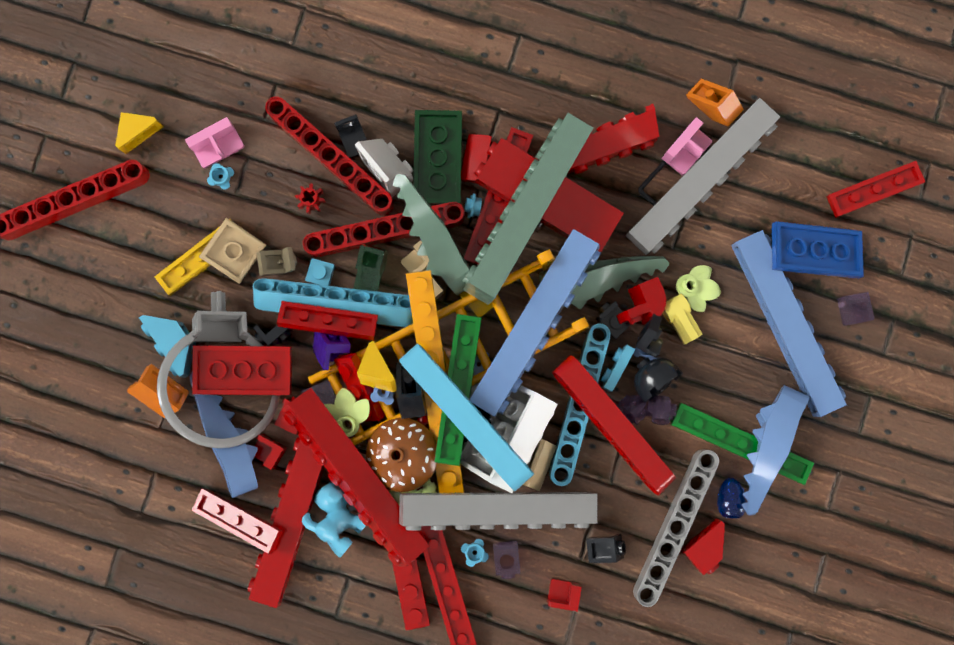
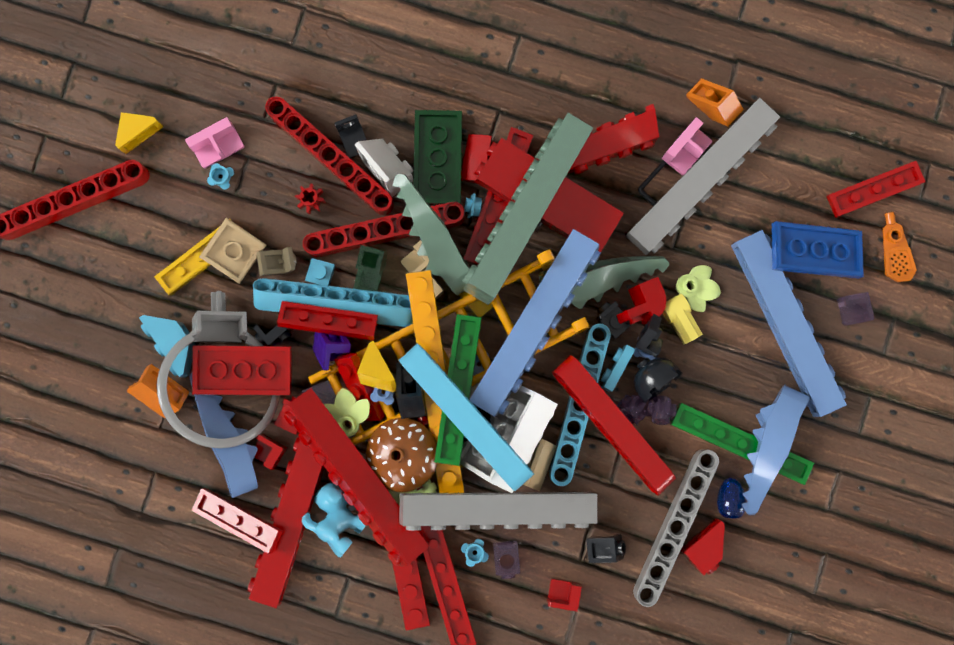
(897, 247): none -> orange piece

